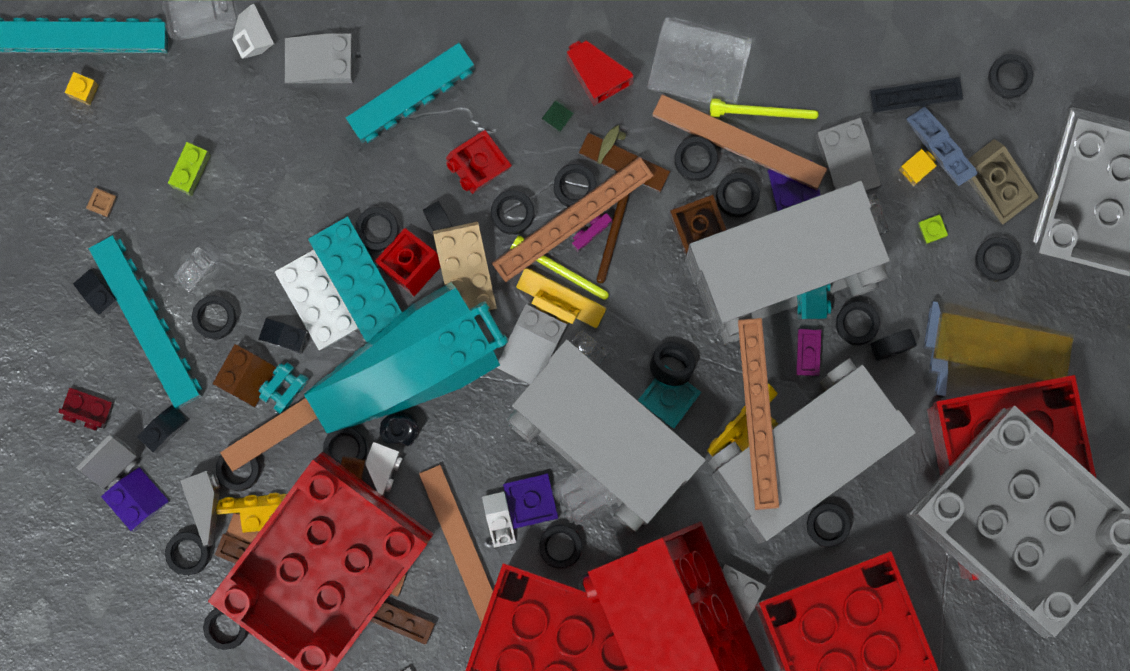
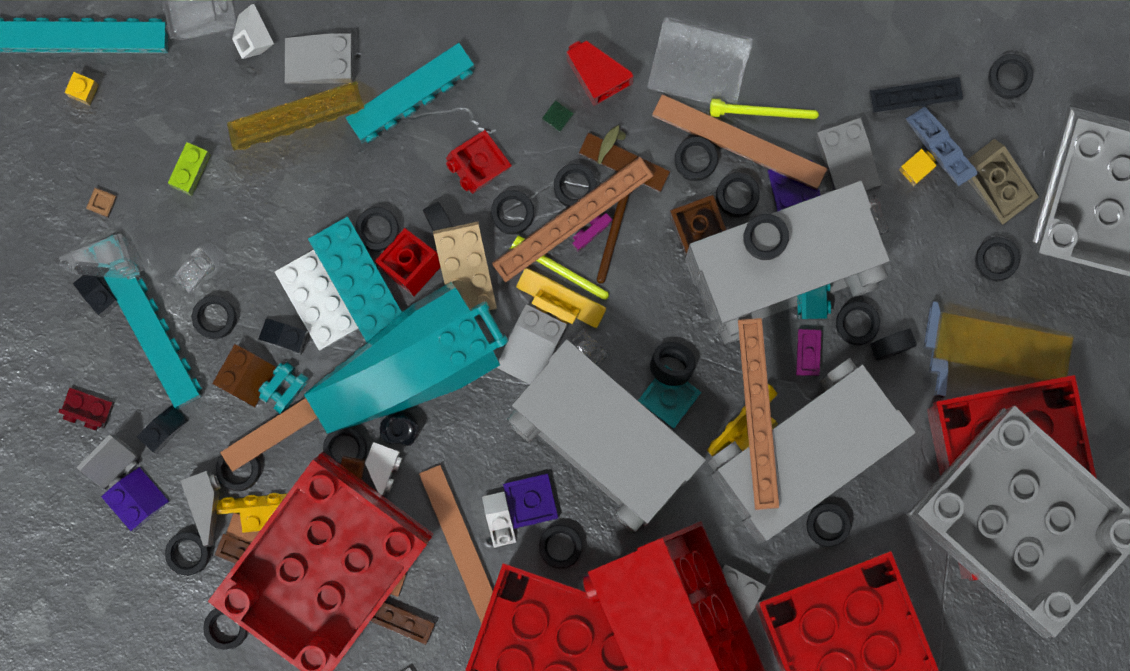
(107, 258): none -> clear slope
(295, 116): none -> clear yellow plate
(583, 496): clear slope -> none
(771, 219): none -> black tyre
(932, 229): lime plate -> none

